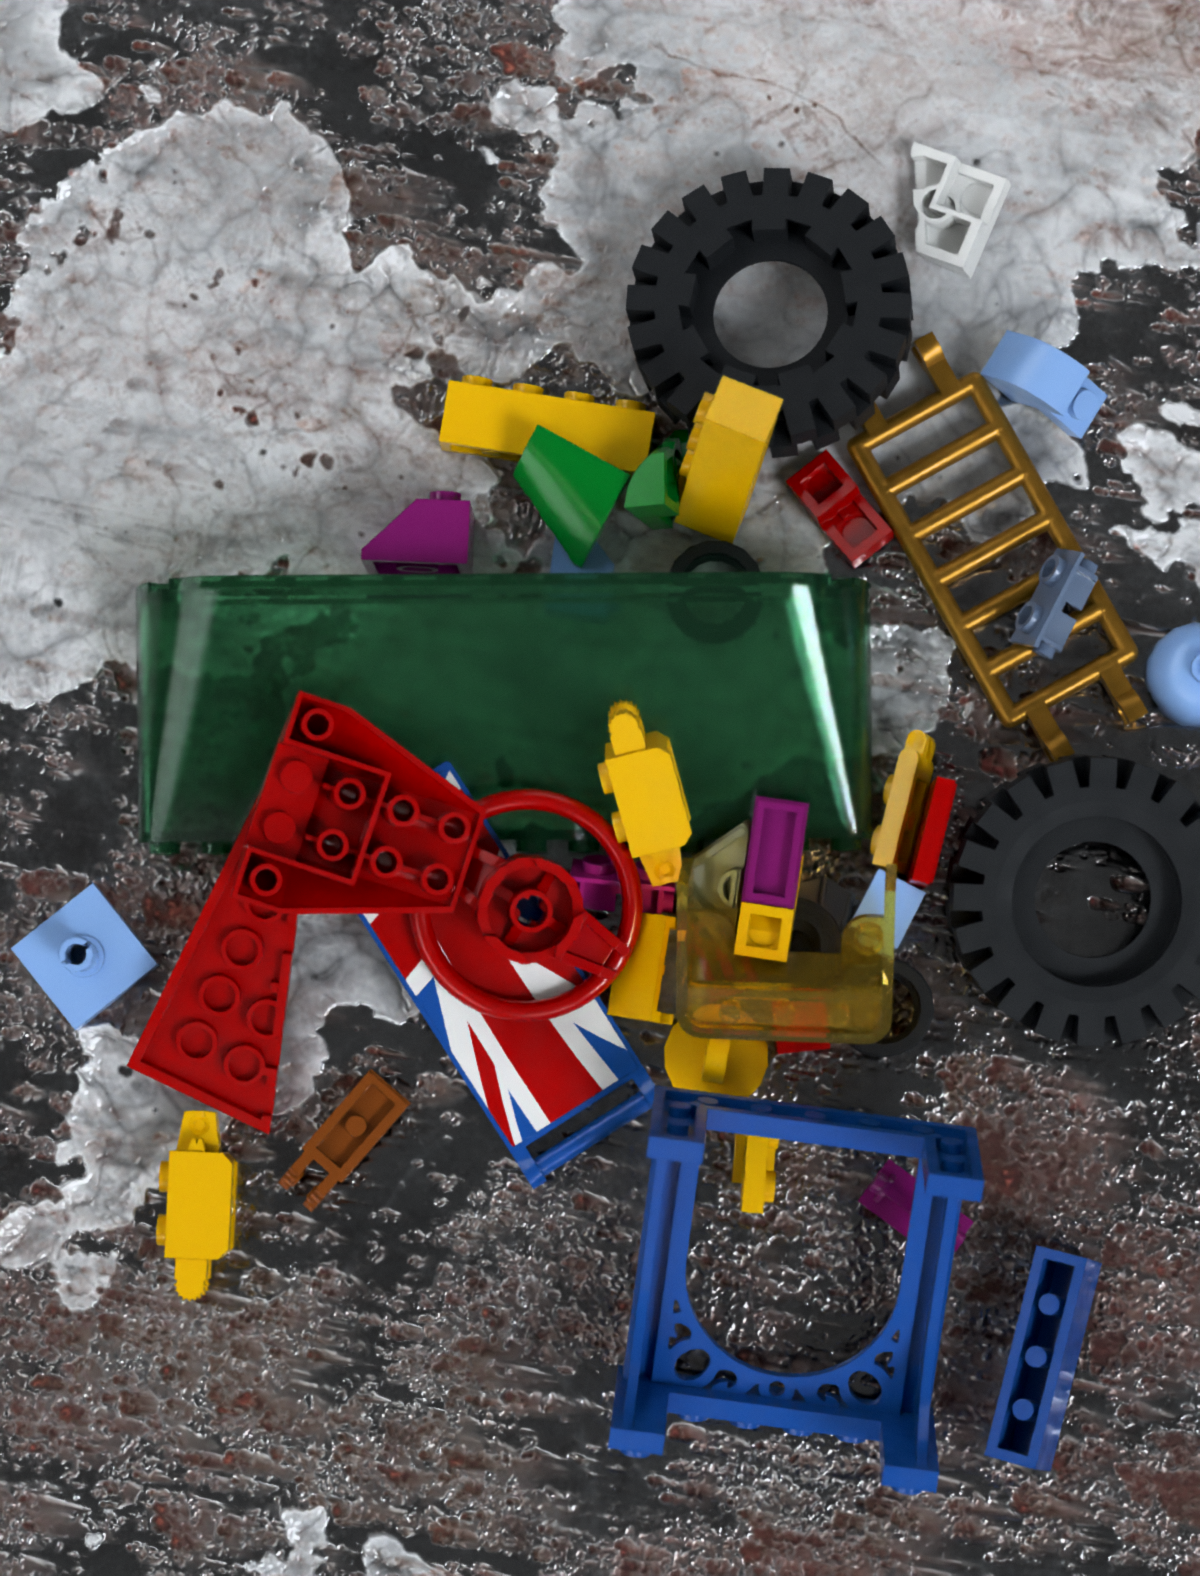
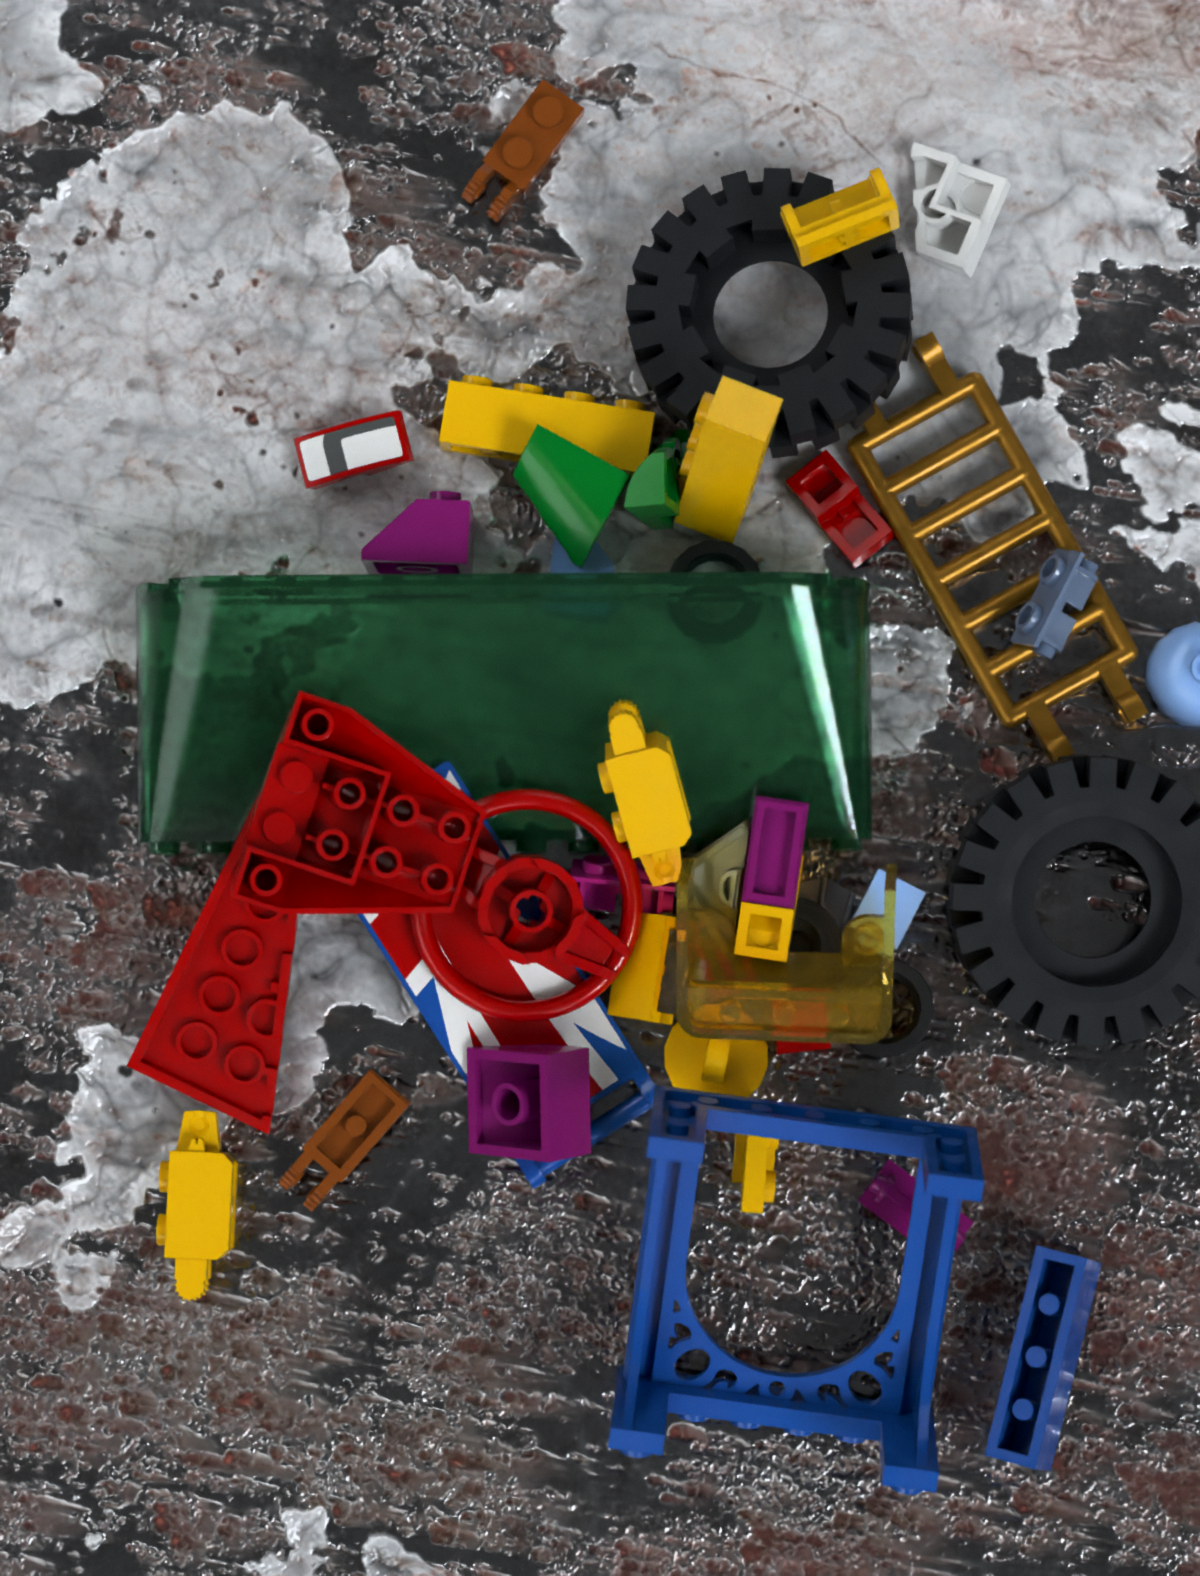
(85, 956): light blue tile -> none
(353, 449): none -> slope
(525, 147): none -> dark orange hinge
(529, 1101): none -> magenta slope
(841, 219): none -> yellow hinge
(904, 801): yellow hinge -> none
(931, 832): red tile -> none
(1045, 379): light blue brick -> none

